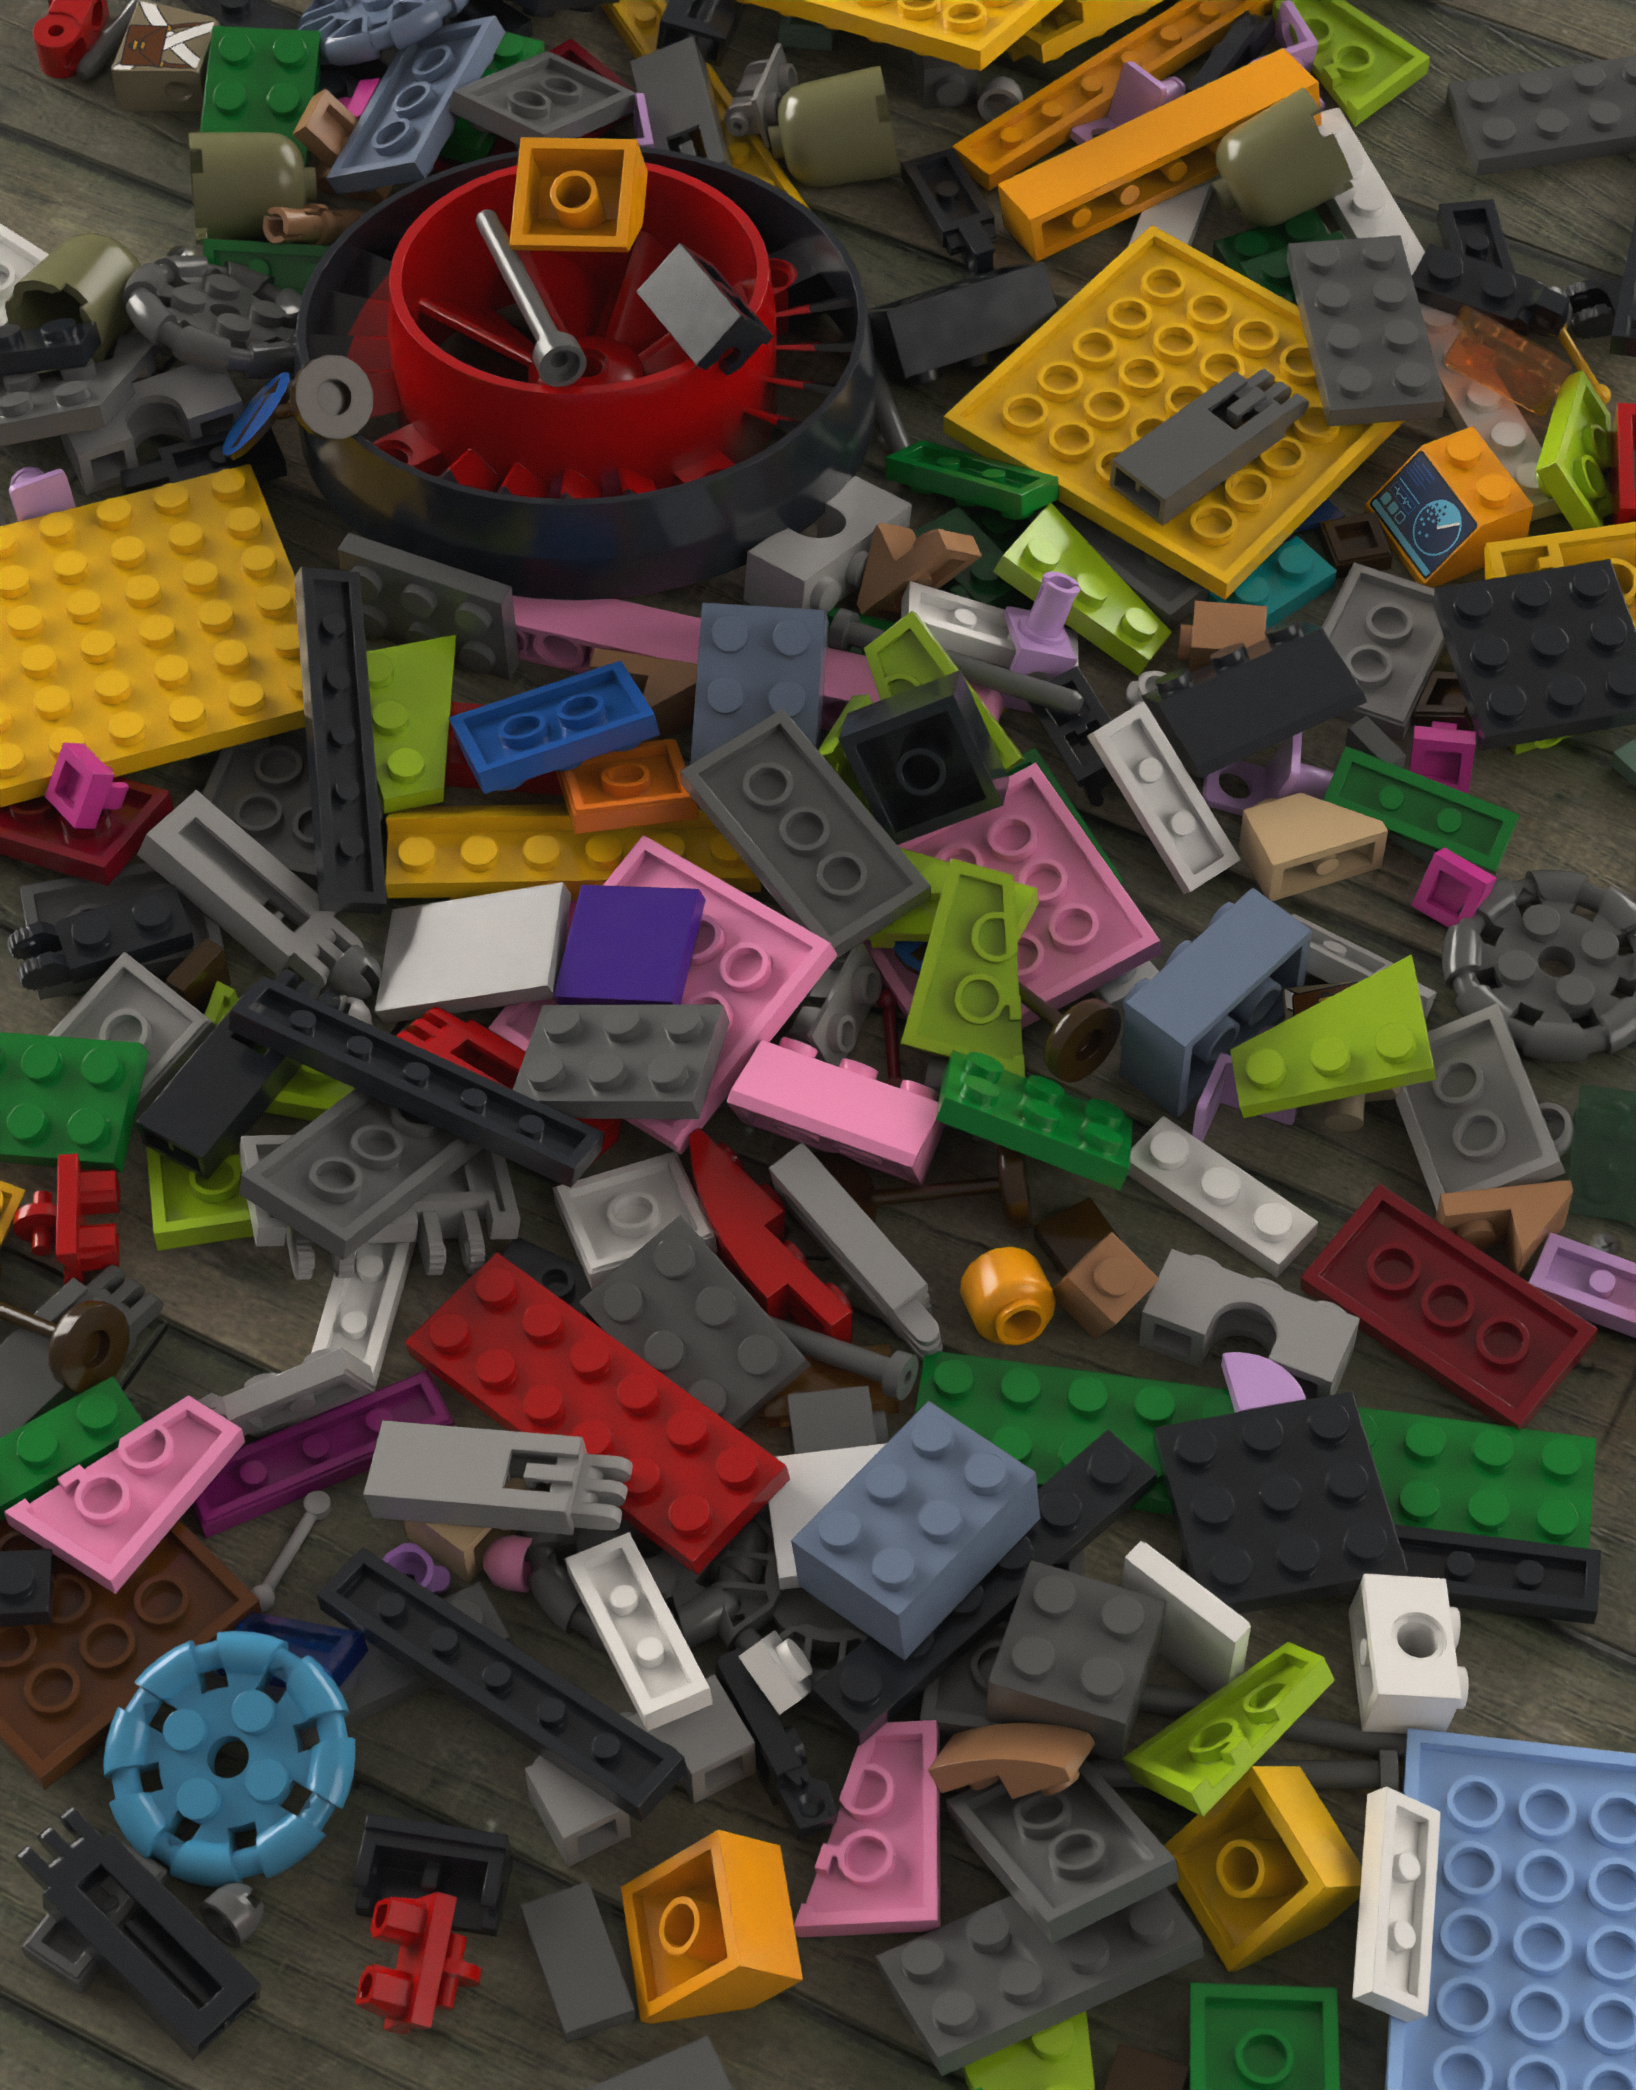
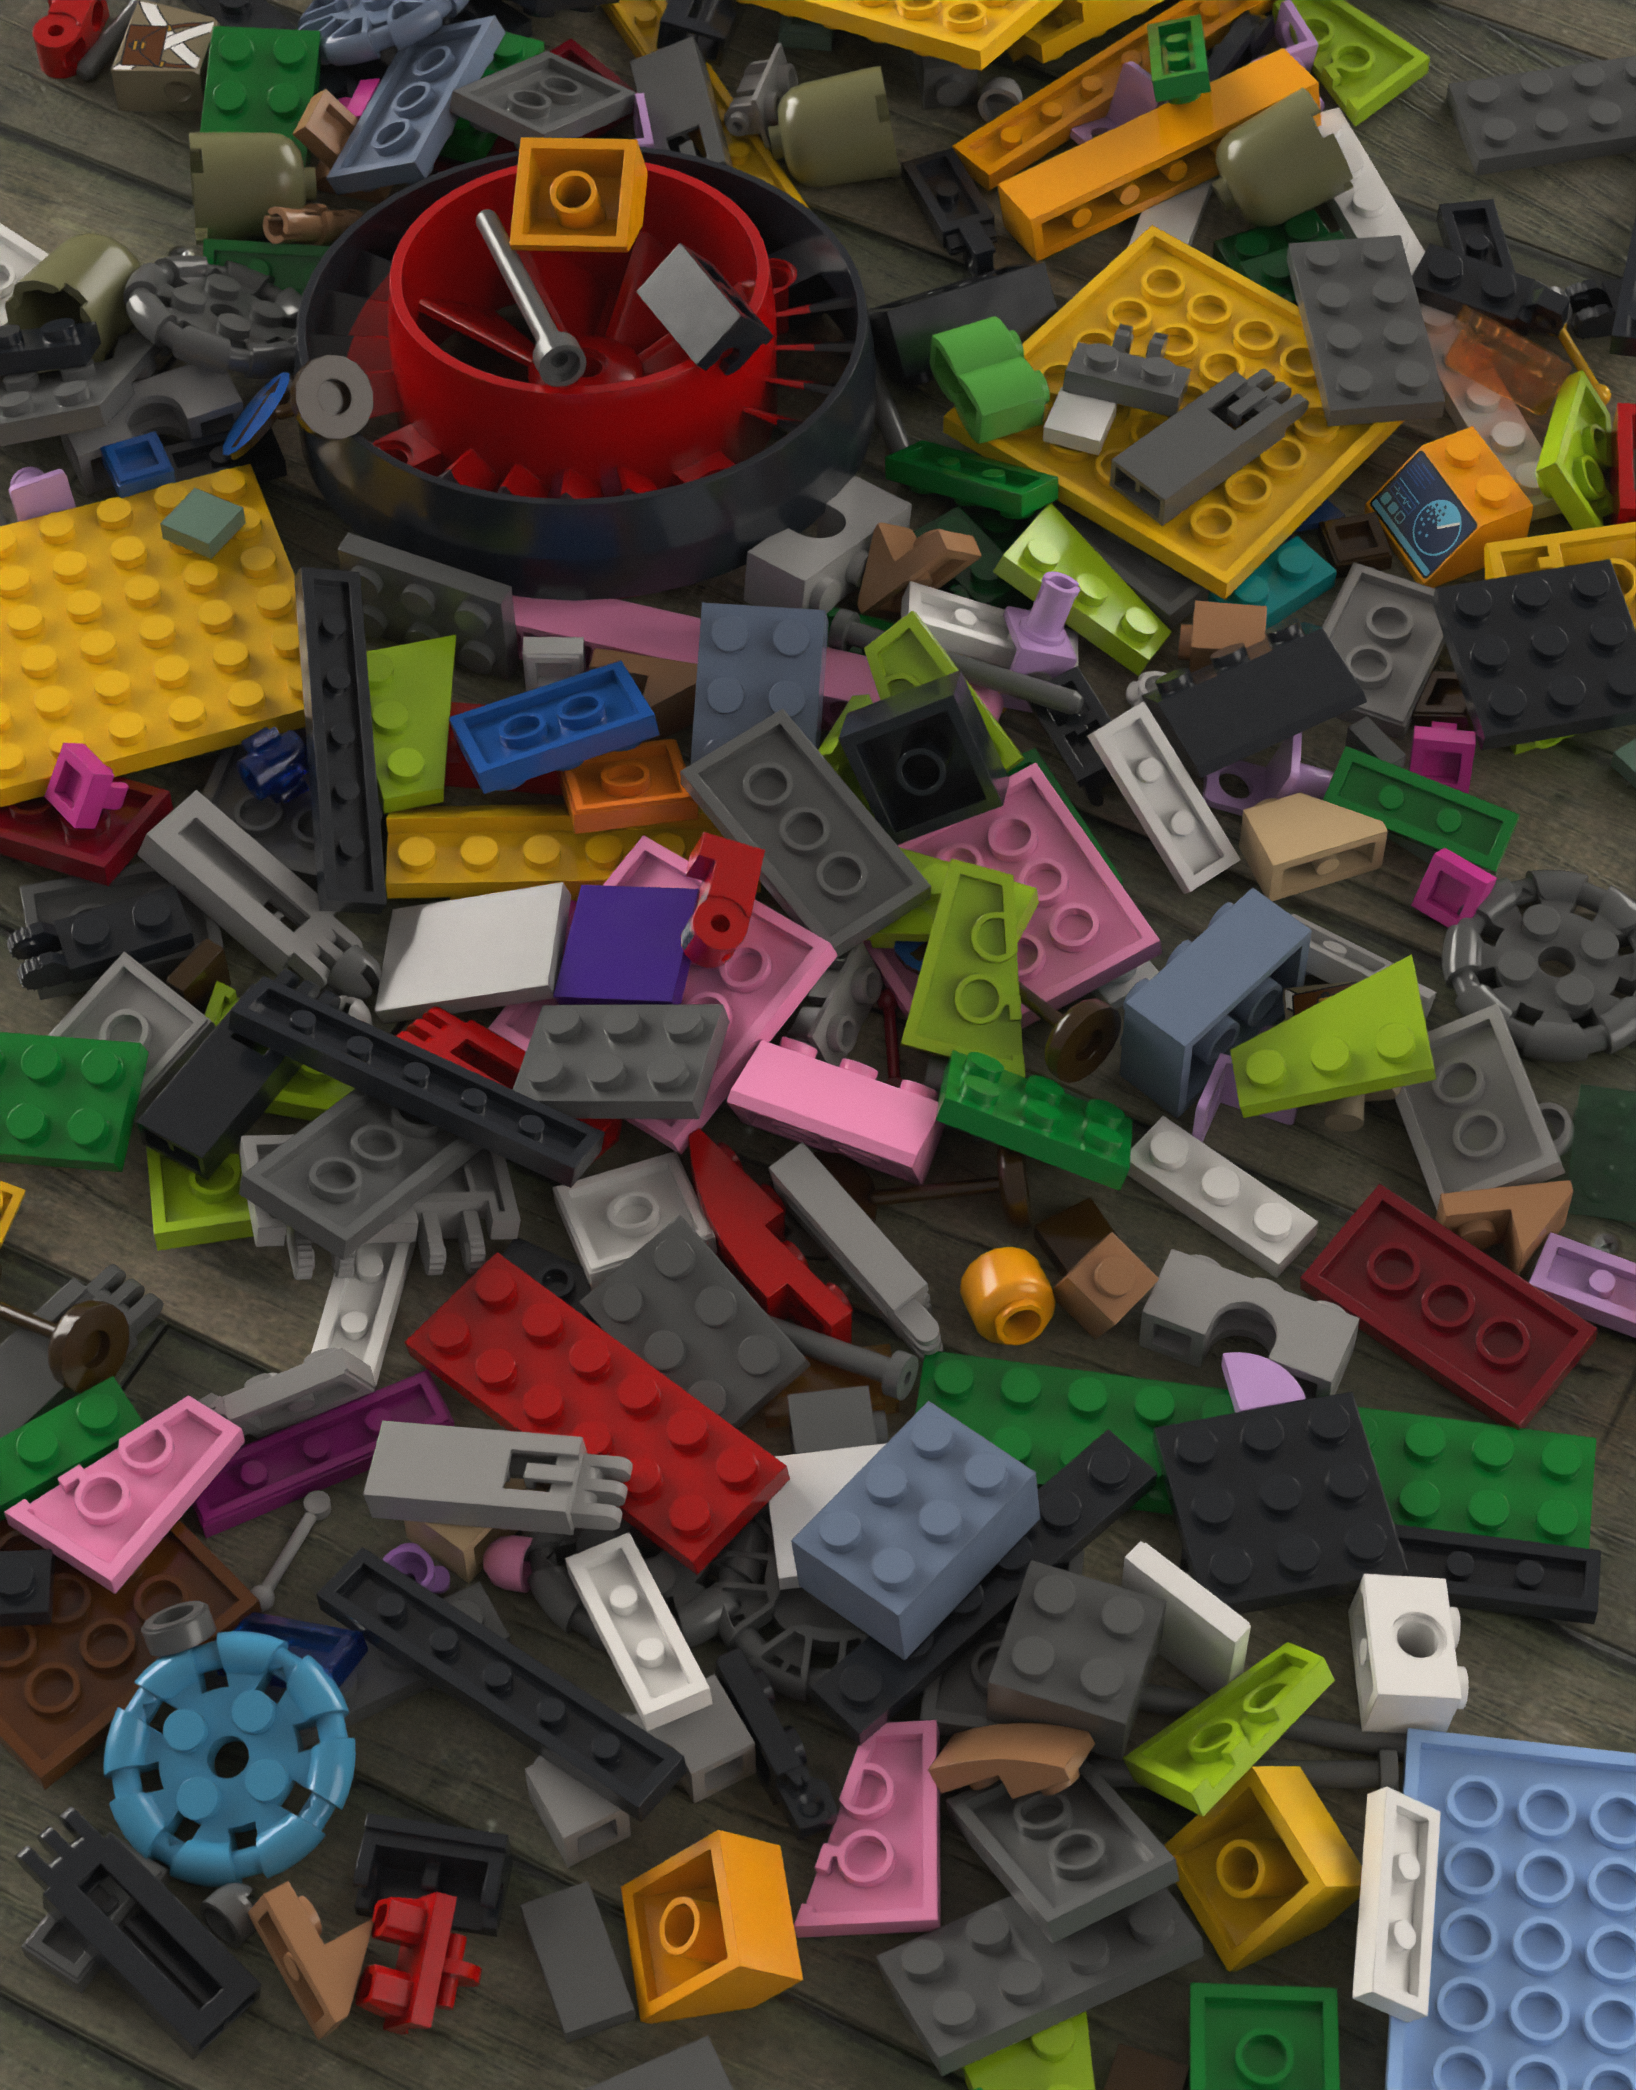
(77, 1244): red hips -> none
(137, 464): none -> blue tile
(178, 1628): none -> dark grey tile
(203, 523): none -> sand green tile
(274, 765): none -> clear blue gear
(317, 1973): none -> medium nougat slope
(552, 659): none -> white tile
(725, 898): none -> red leg
(779, 1670): white plate -> none
(988, 379): none -> bright green brick
(1079, 422): none -> white tile
(1127, 379): none -> dark grey hinge
(1178, 60): none -> green plate

